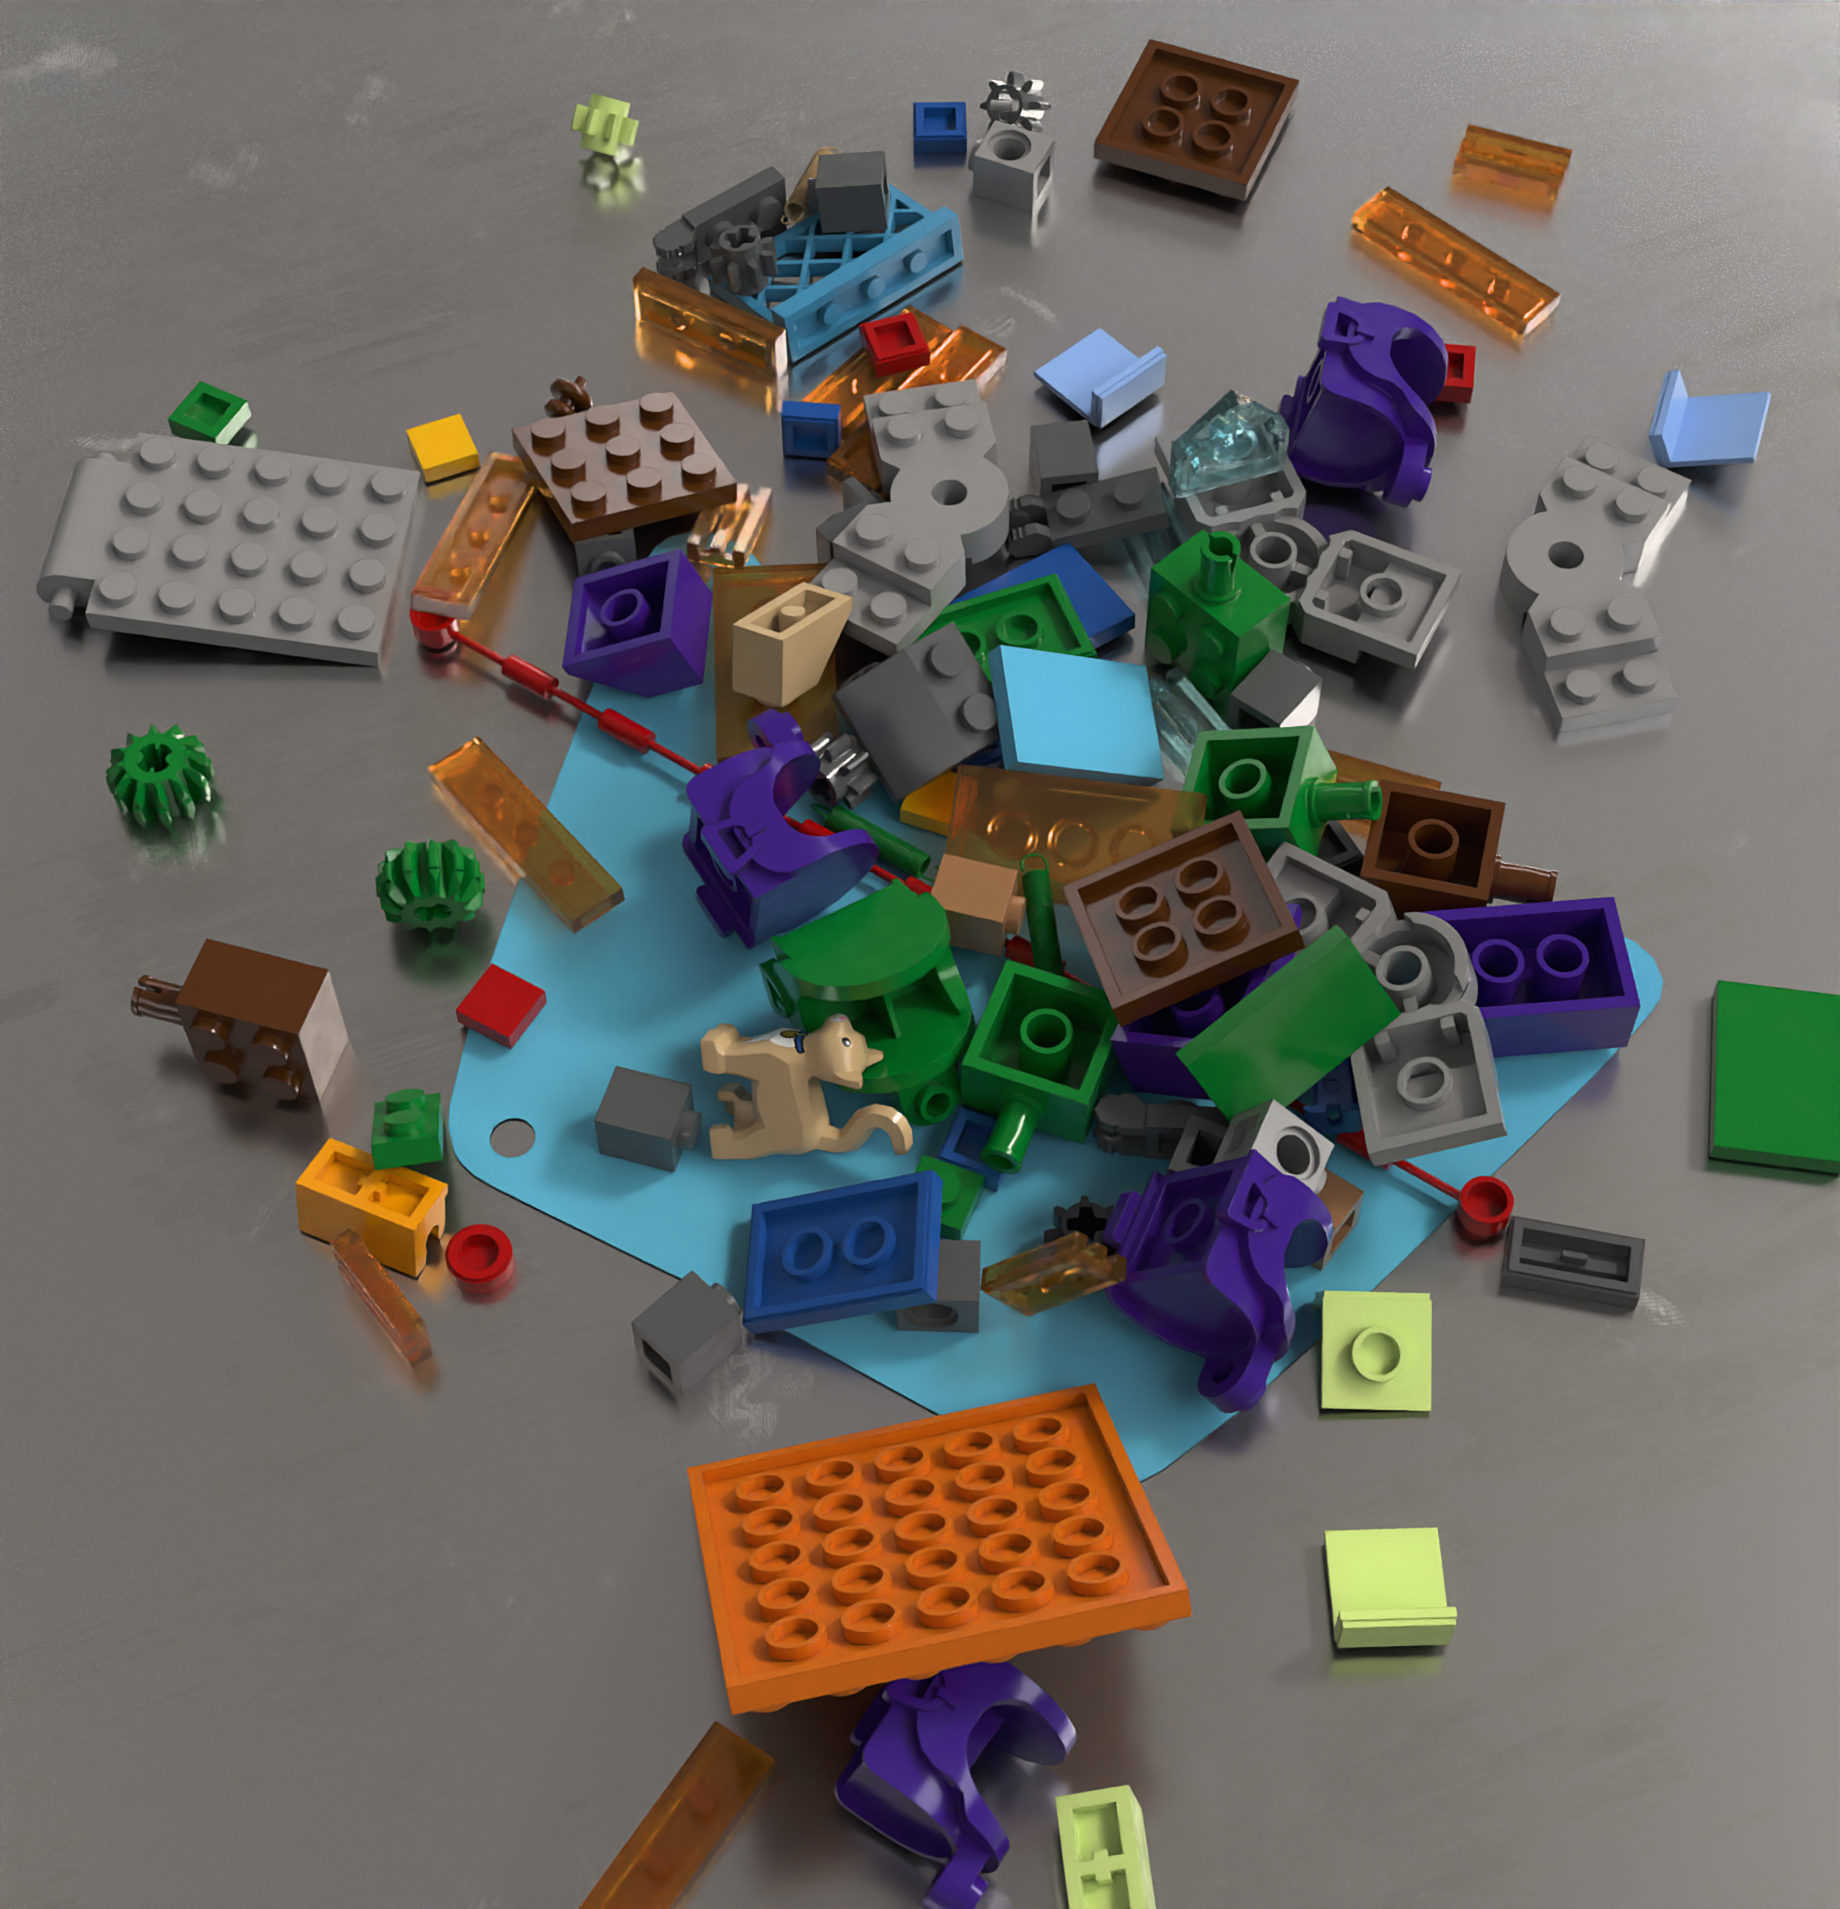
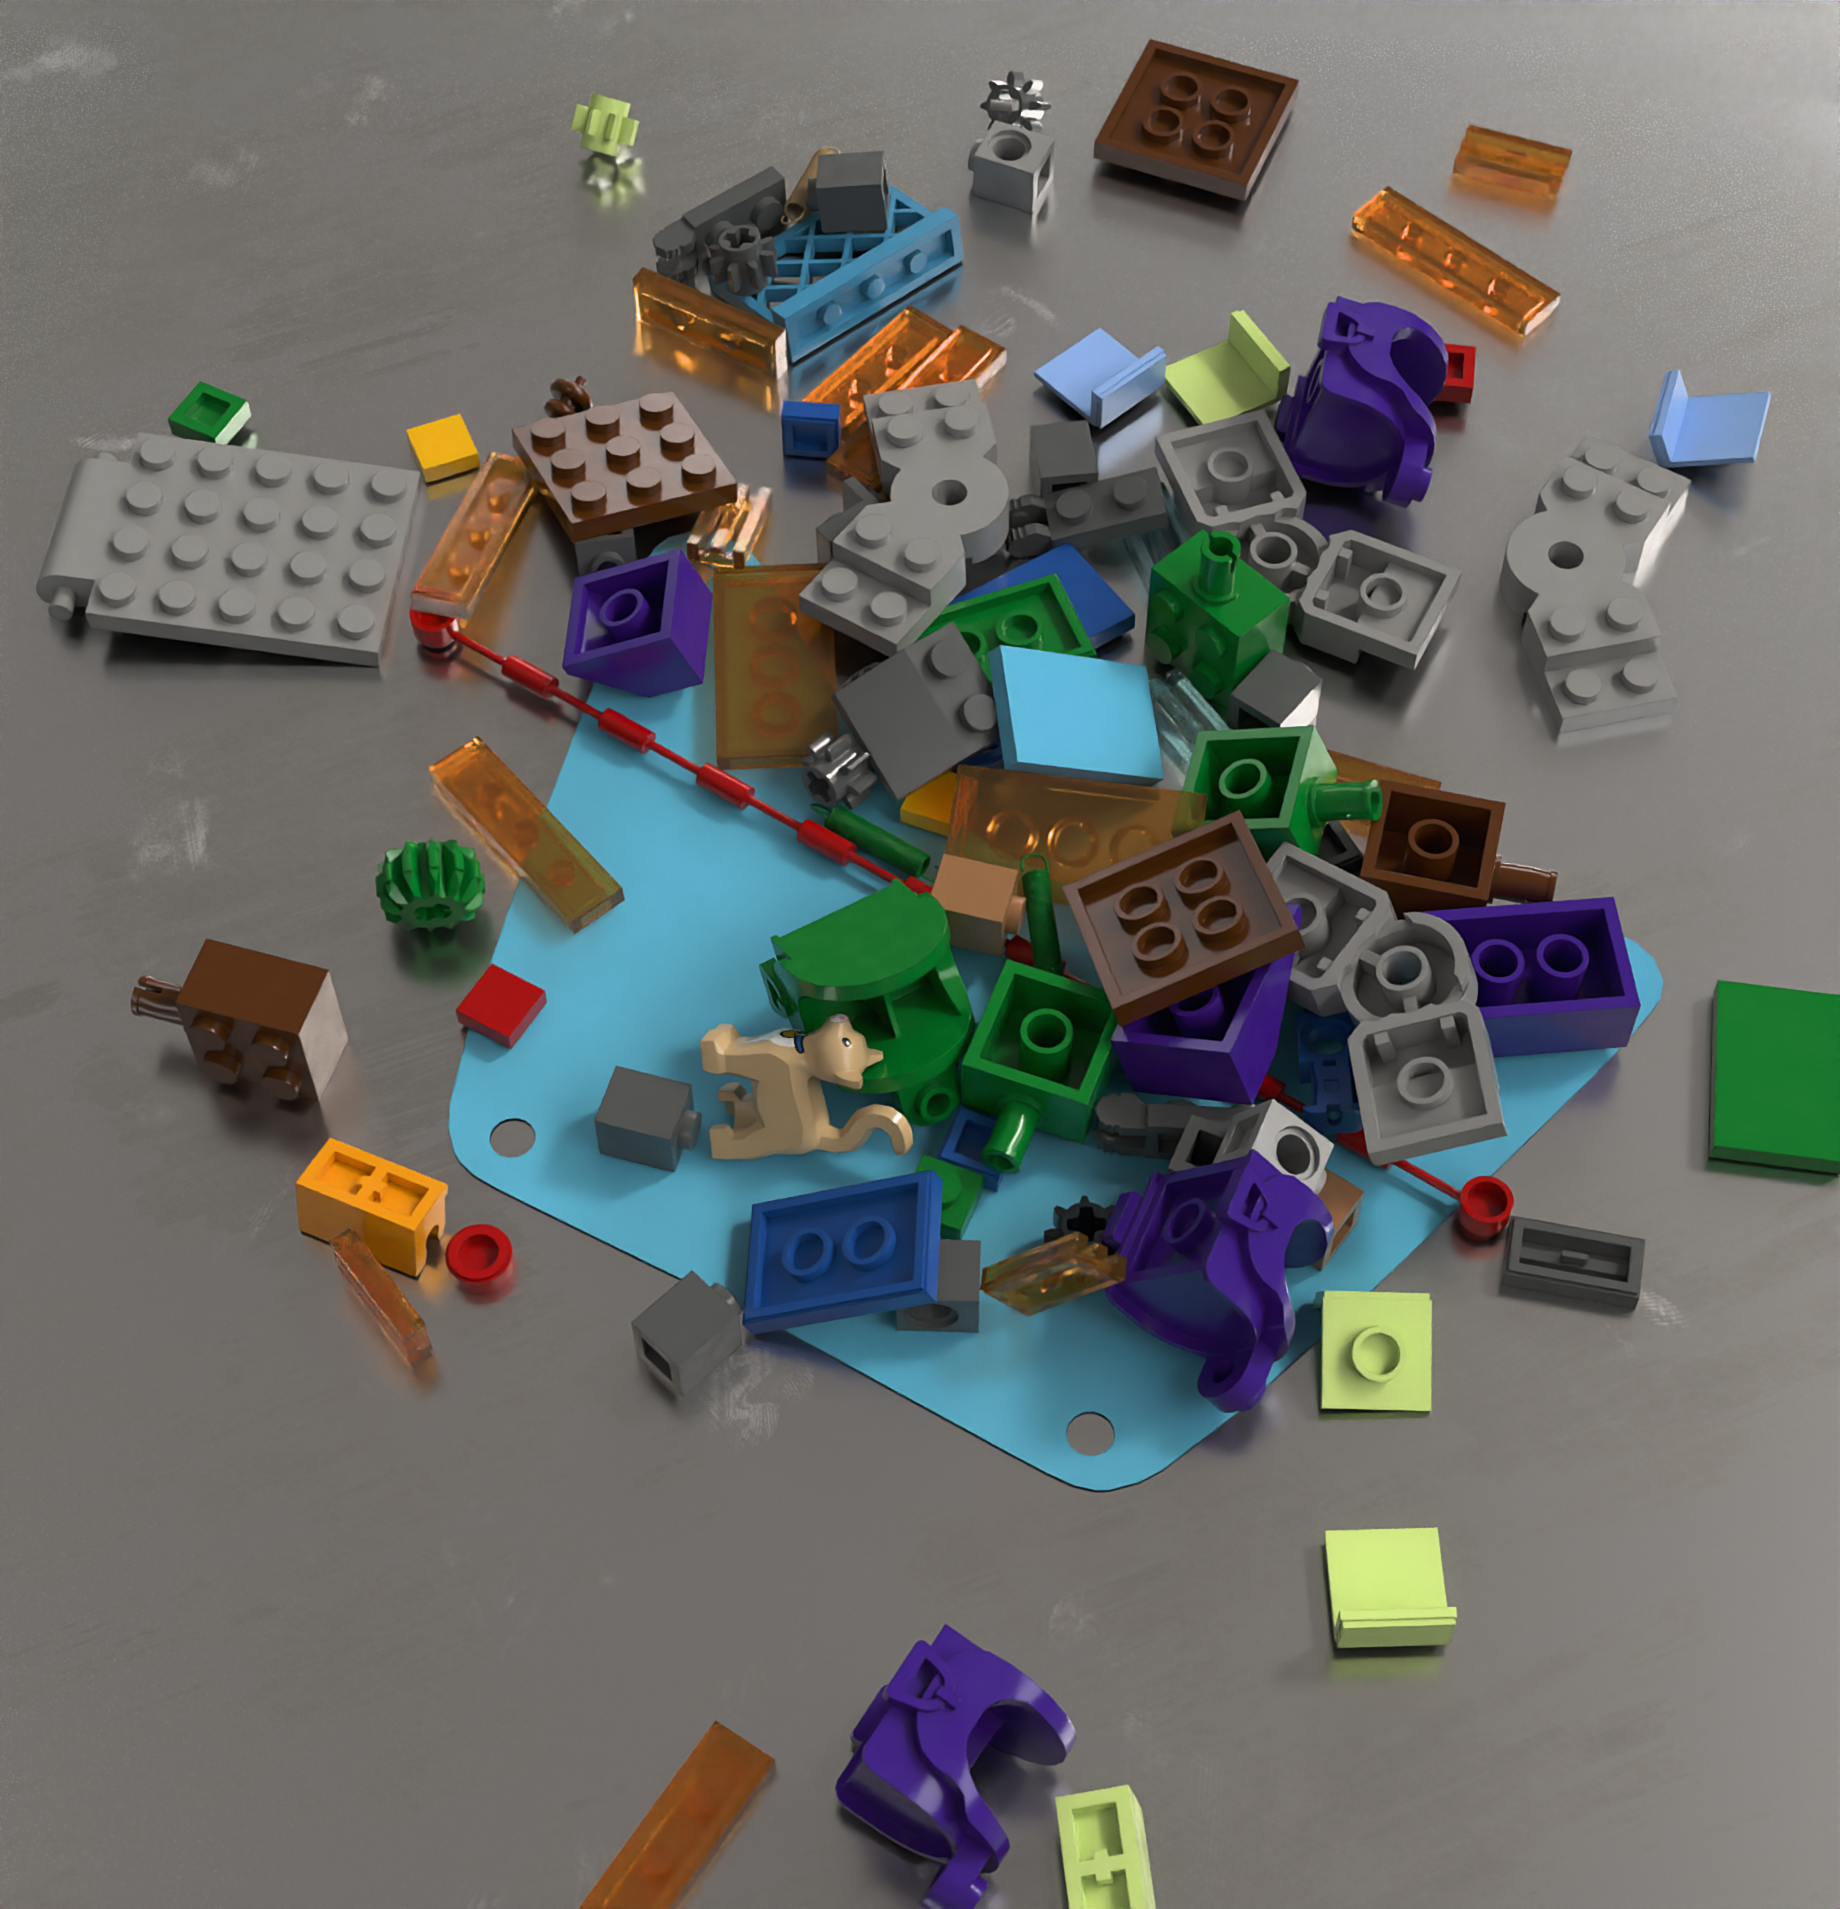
(160, 776): green gear -> none
(407, 1129): green plate -> none
(753, 864): dark purple animal -> none
(787, 643): tan slope -> none
(894, 344): red tile -> none
(928, 1548): orange plate -> none
(939, 127): blue tile -> none
(1227, 446): clear light blue plate -> none
(1232, 375): none -> yellowish green piece
(1291, 1028): green tile -> none

